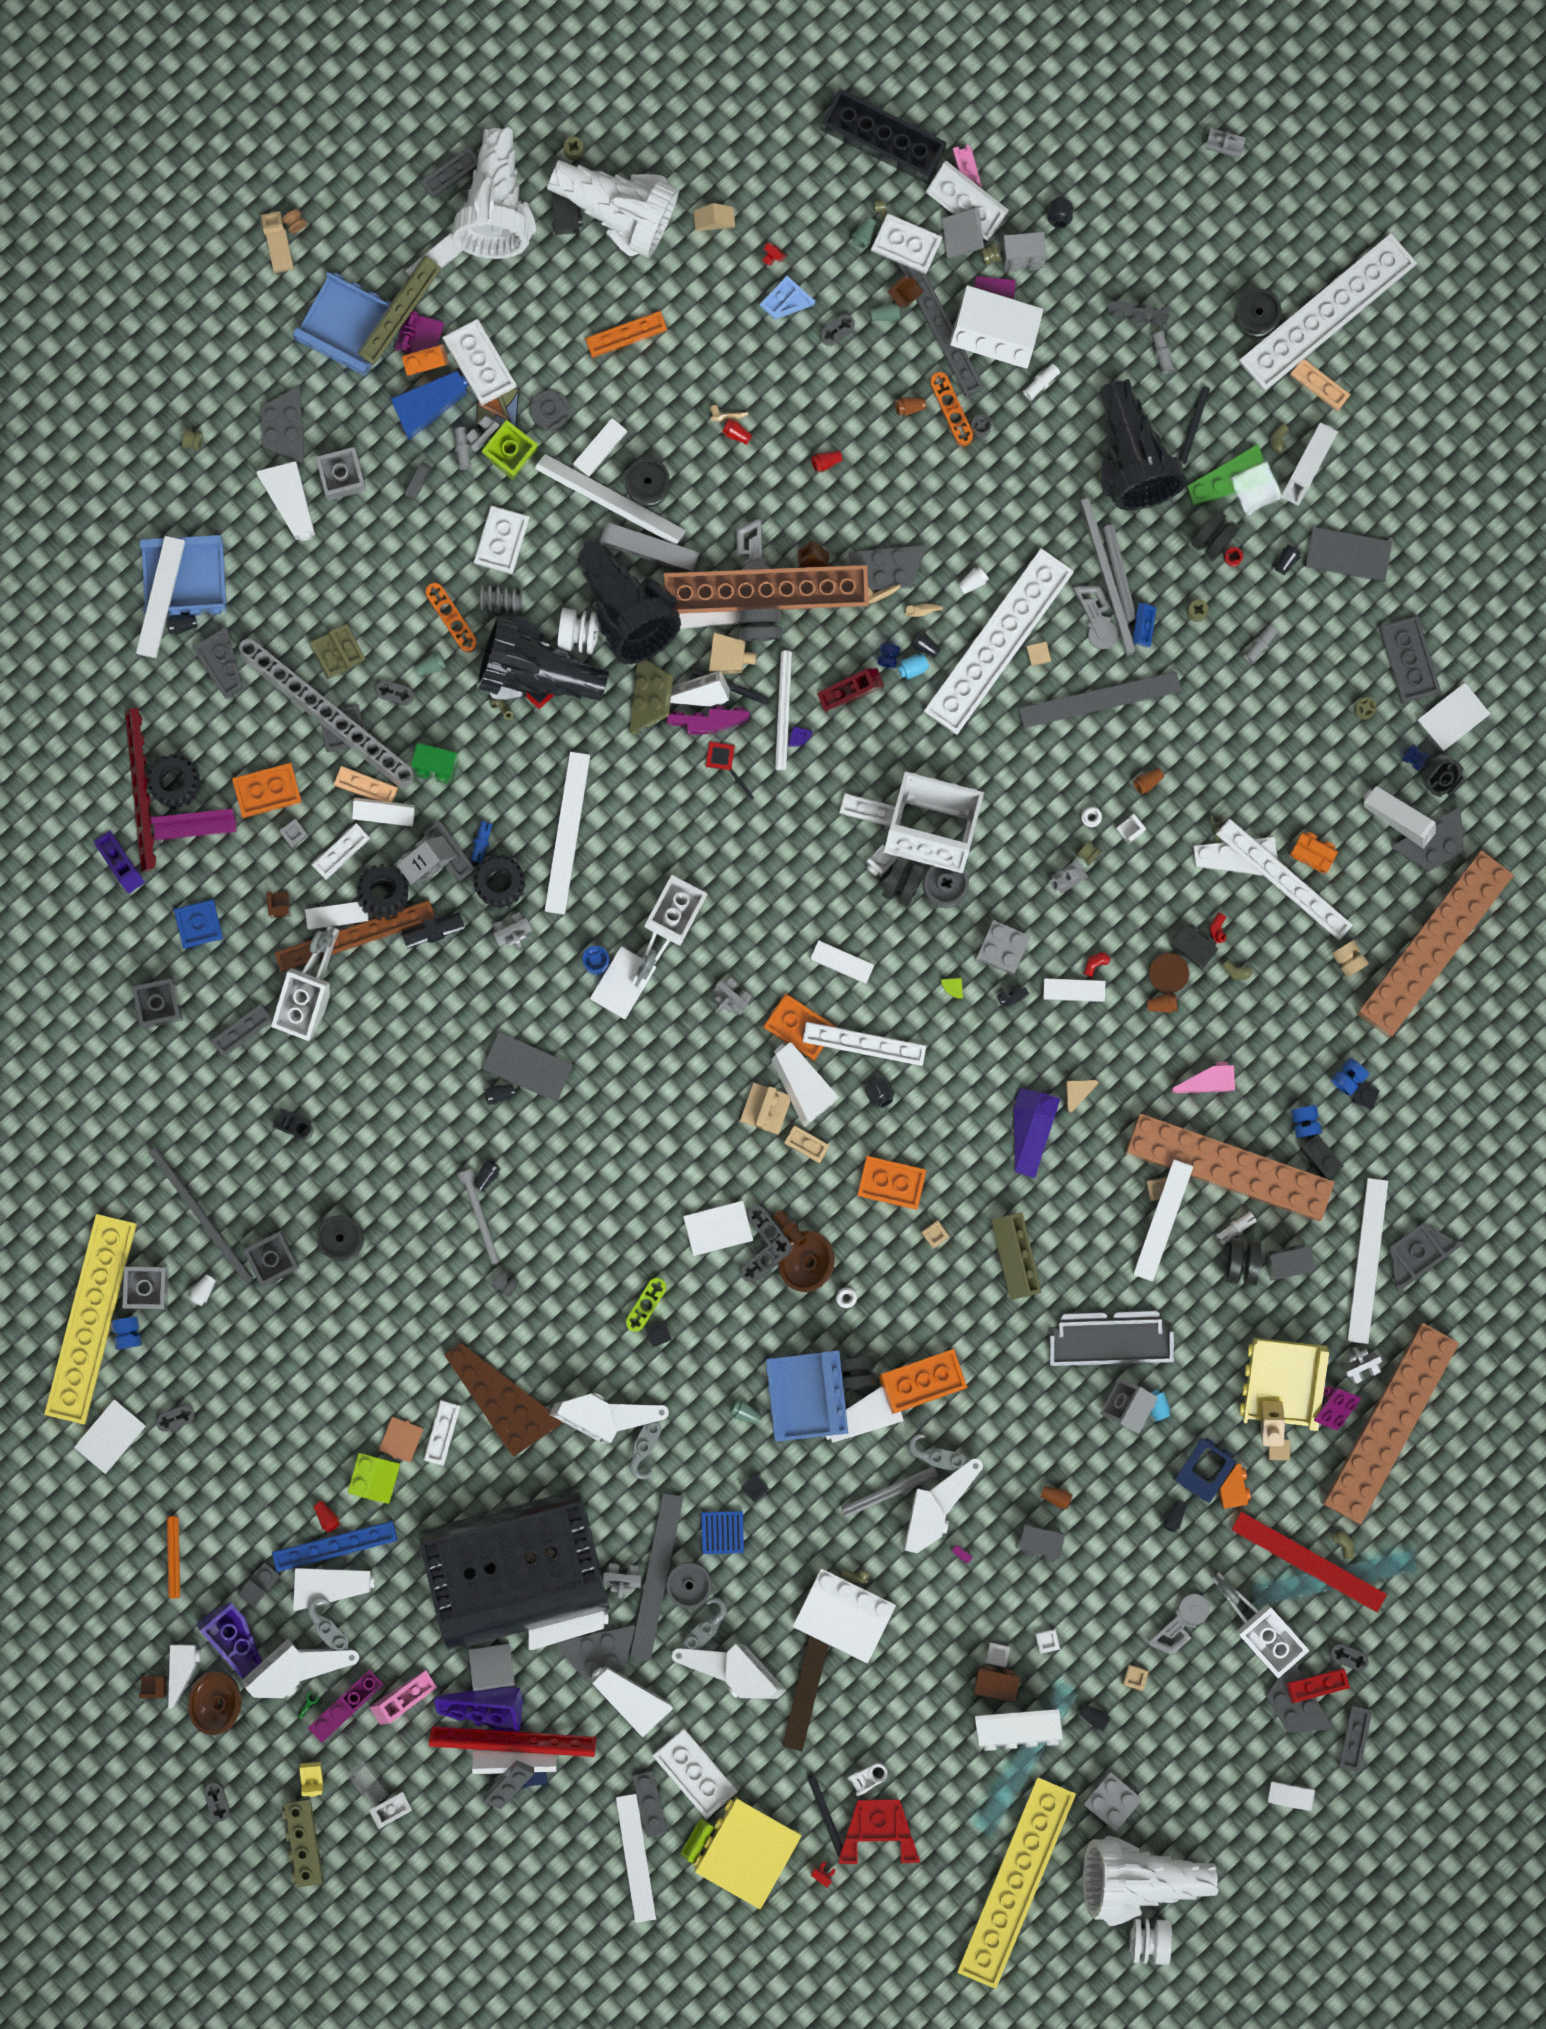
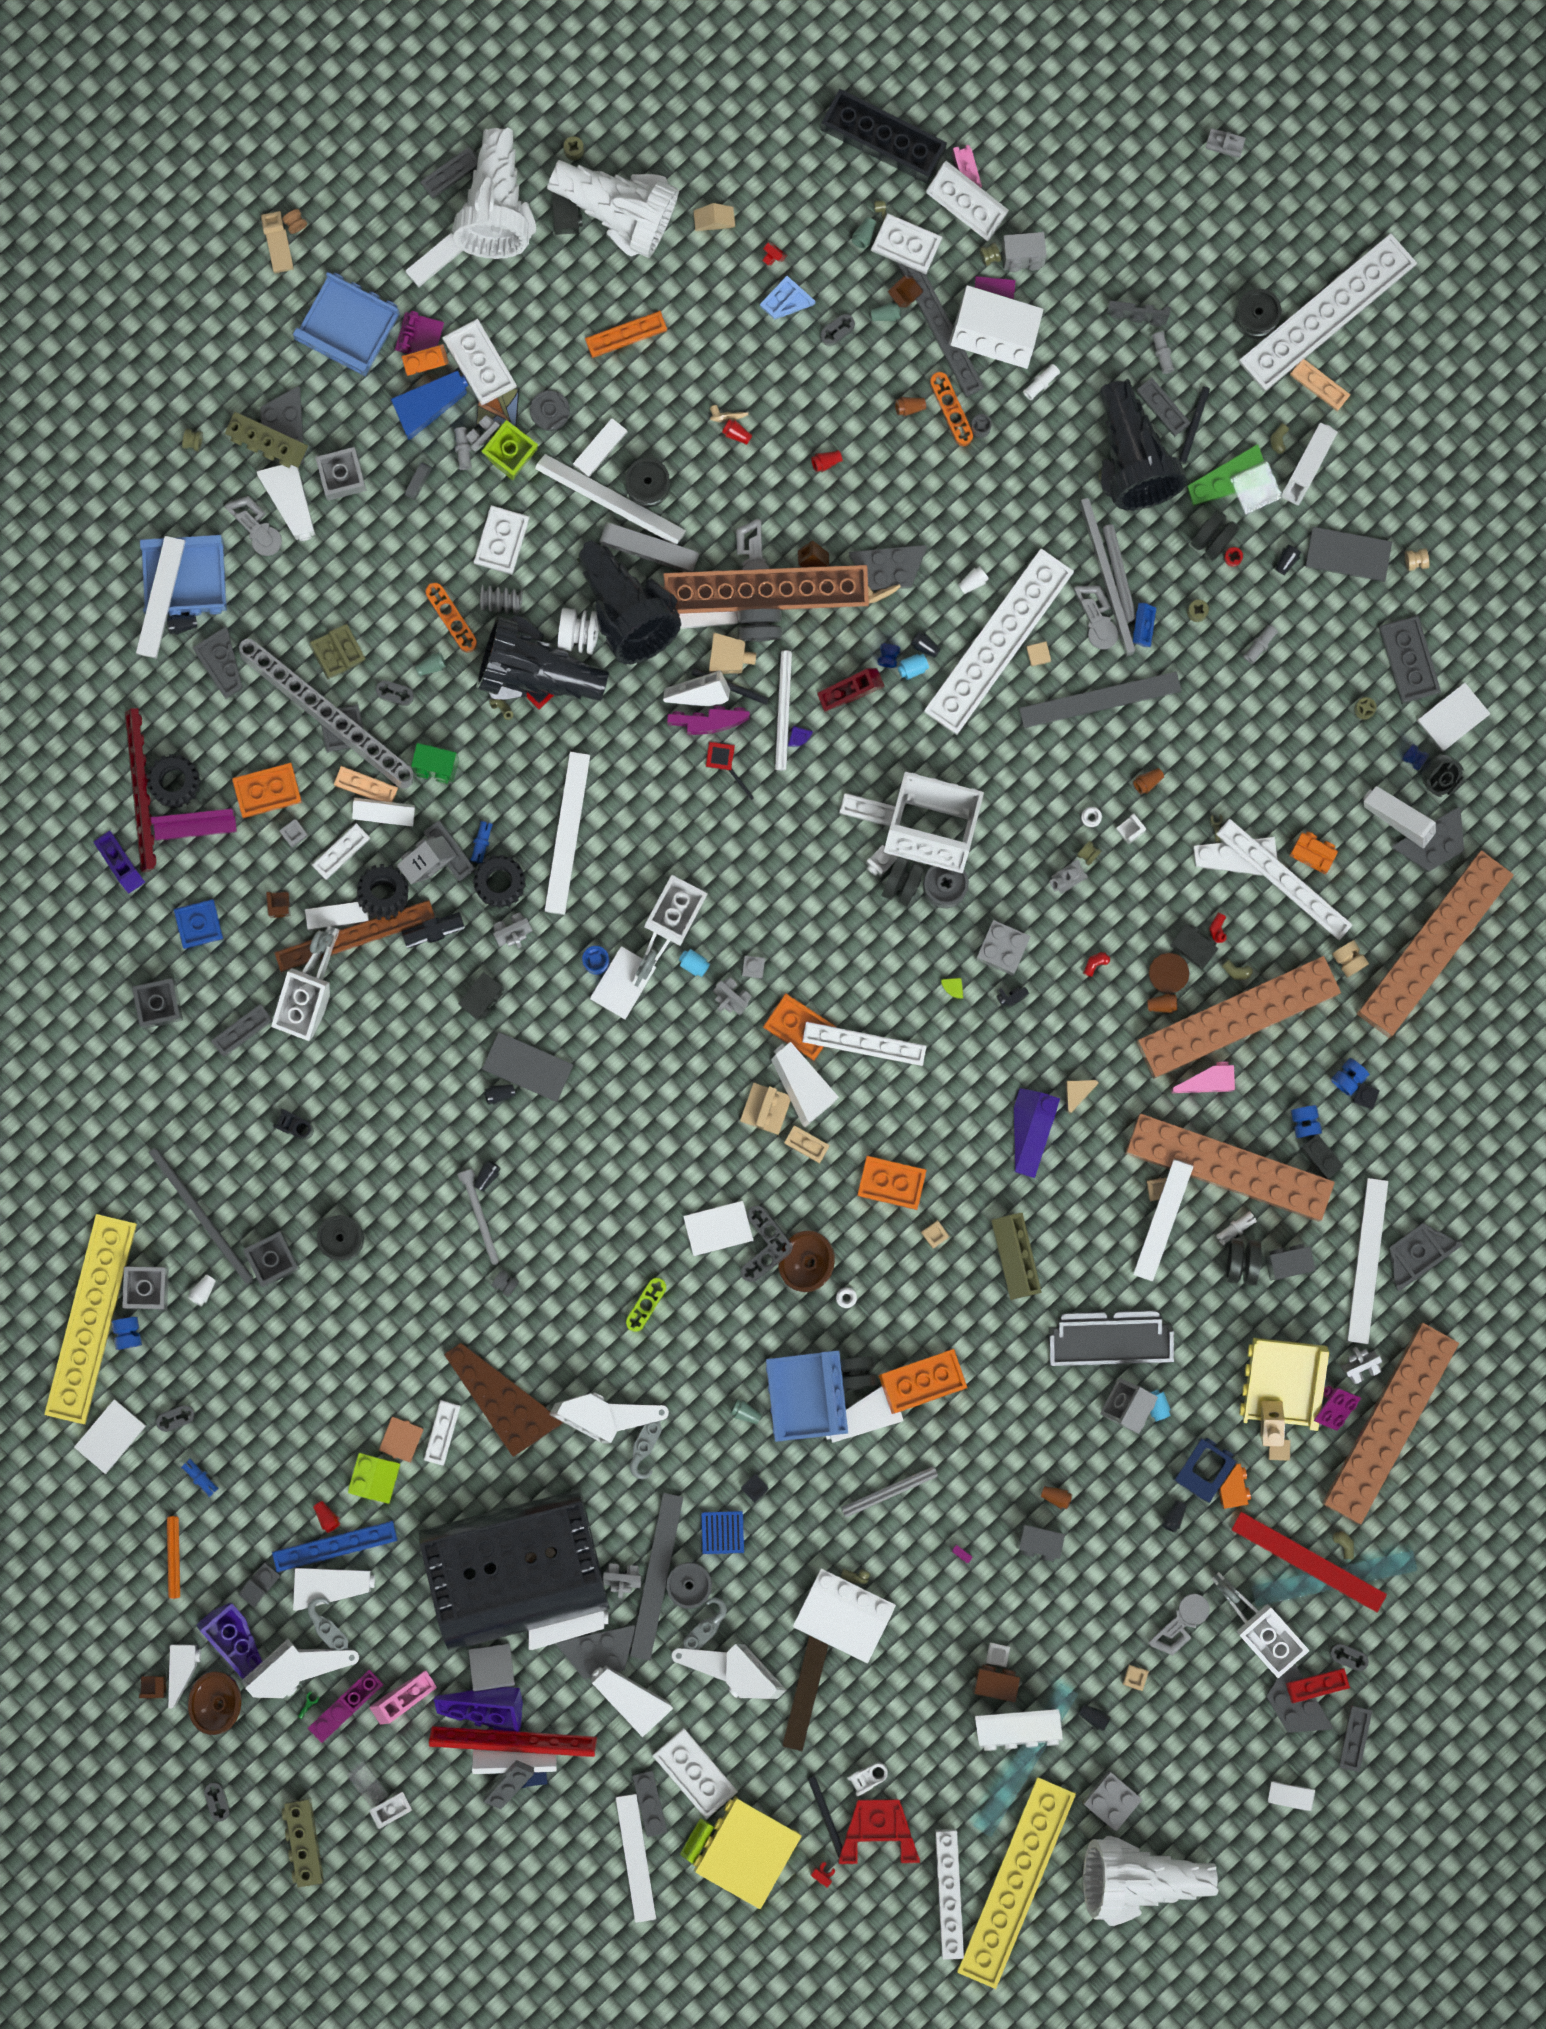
(199, 1477): none -> blue pin
(264, 538): none -> light grey piece
(265, 439): none -> olive brick
(311, 1779): light yellow bracket -> none
(399, 310): olive tile -> none
(481, 997): none -> pearl dark grey brick
(651, 696): olive wing -> none
(658, 1334): black plate -> none
(694, 963): none -> medium azure brick
(753, 967): none -> light grey plate
(790, 1228): reddish brown pin -> none
(842, 962): white tile -> none
(879, 1092): black head -> none
(921, 609): tan bar -> none
(931, 1507): white slope -> none
(949, 1894): none -> white brick
(963, 233): light grey tile -> none
(1047, 1641): white tile -> none
(1060, 212): black head -> none
(1074, 990): white tile -> none
(1151, 1941): white wheel -> none
(1163, 407): none -> dark grey plate
(1238, 1017): none -> nougat brick
(1417, 559): none -> tan wheel

